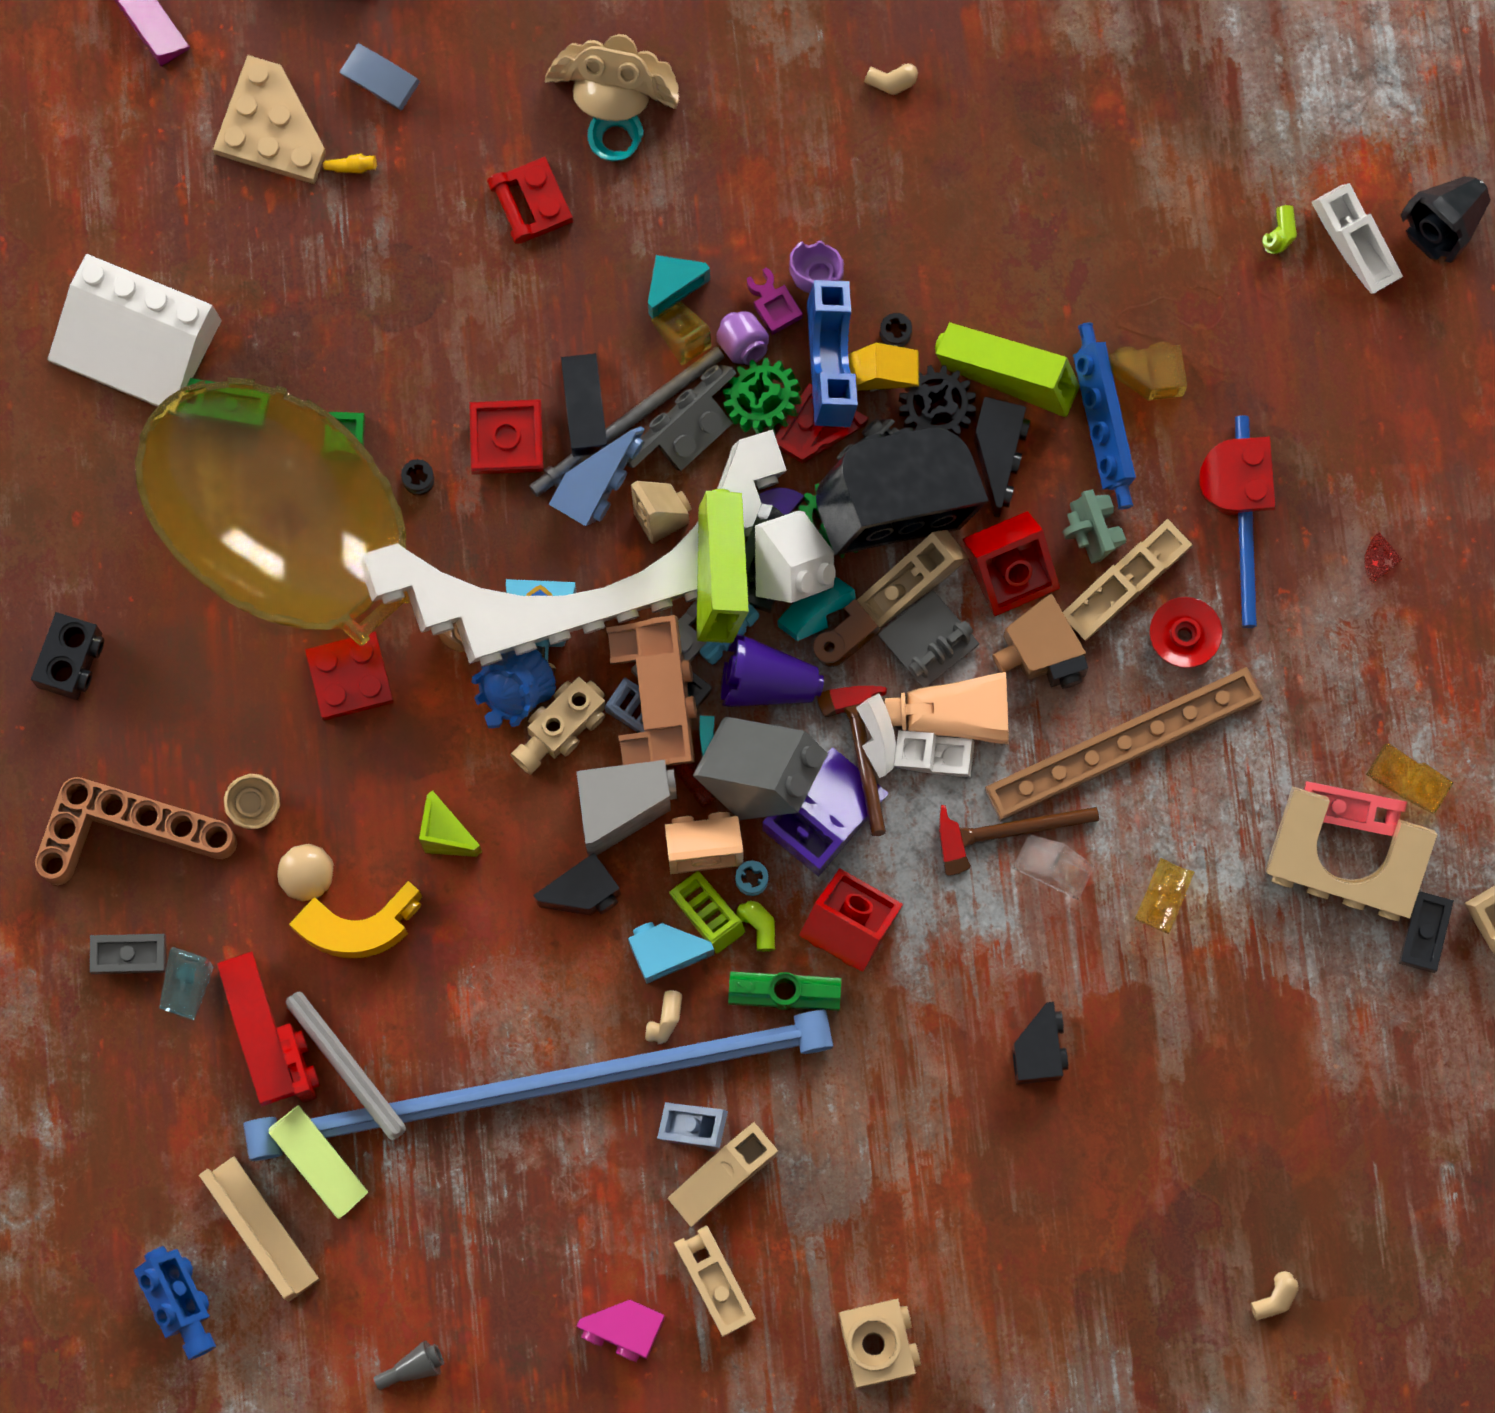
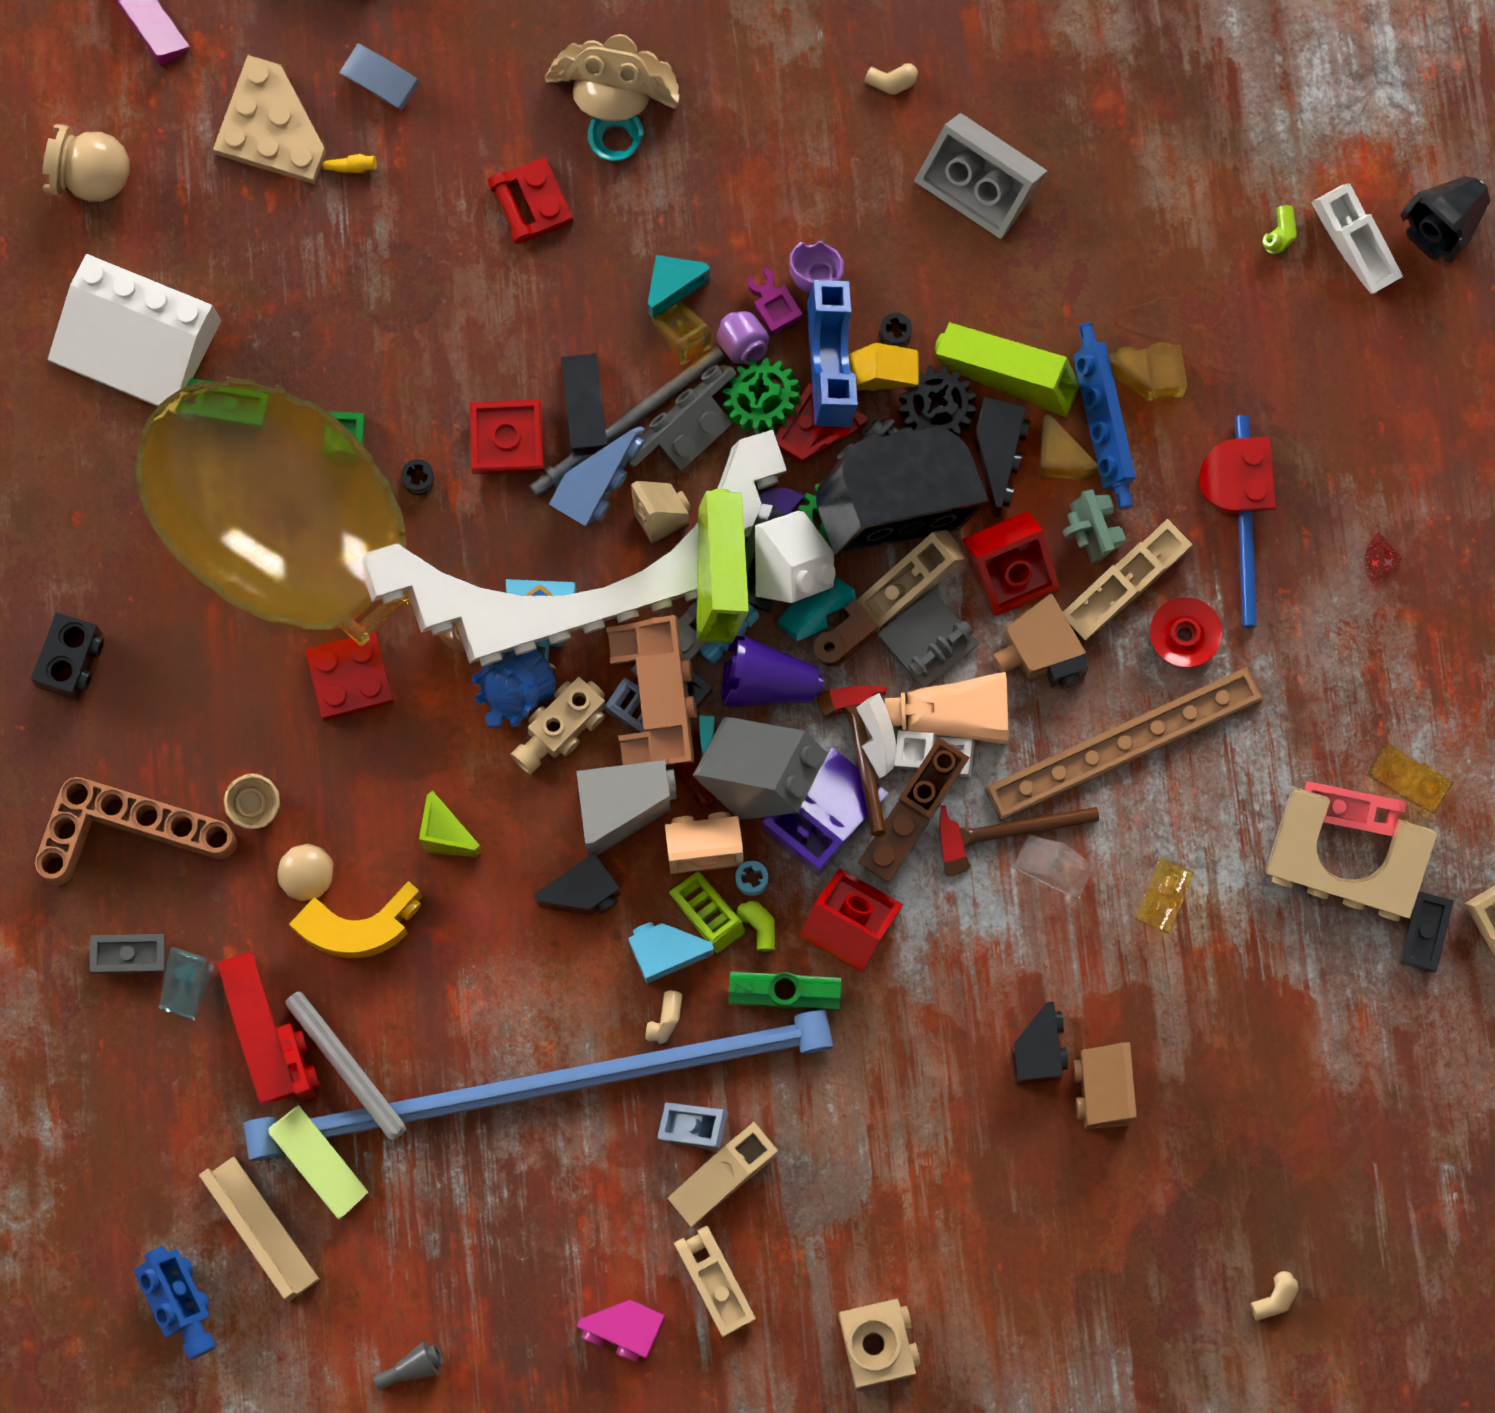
(88, 165): none -> tan tile
(914, 810): none -> reddish brown slope
(980, 175): none -> light grey slope
(1061, 454): none -> clear yellow slope
(1105, 1086): none -> medium nougat slope

